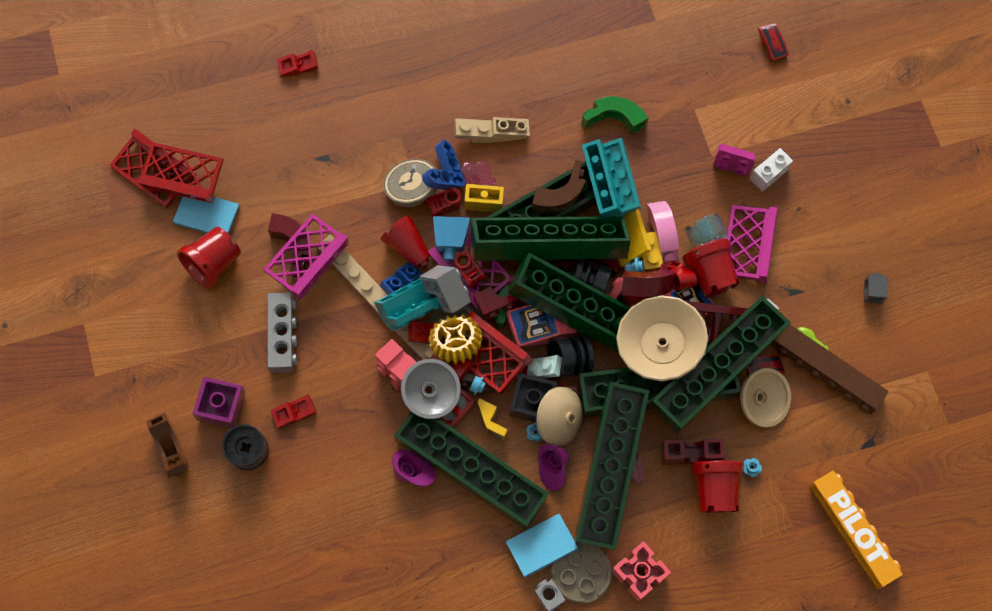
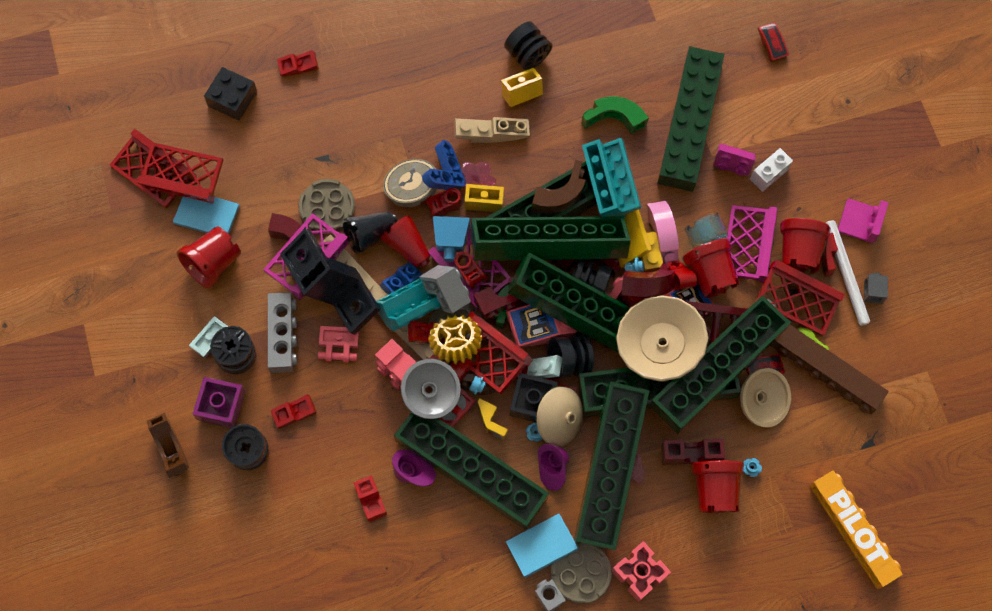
(202, 342): none -> light aqua plate
(230, 93): none -> black brick
(237, 359): none -> black wheel
(329, 202): none -> dark tan tile
(330, 281): none -> black bracket
(339, 338): none -> coral plate
(367, 229): none -> black cone
(370, 498): none -> red slope
(522, 87): none -> yellow brick
(528, 45): none -> black wheel
(691, 119): none -> dark green brick
(803, 243): none -> red piece
(809, 284): none -> red fence
(828, 253): none -> red slope
(849, 278): none -> white axle
(862, 220): none -> dark pink bracket

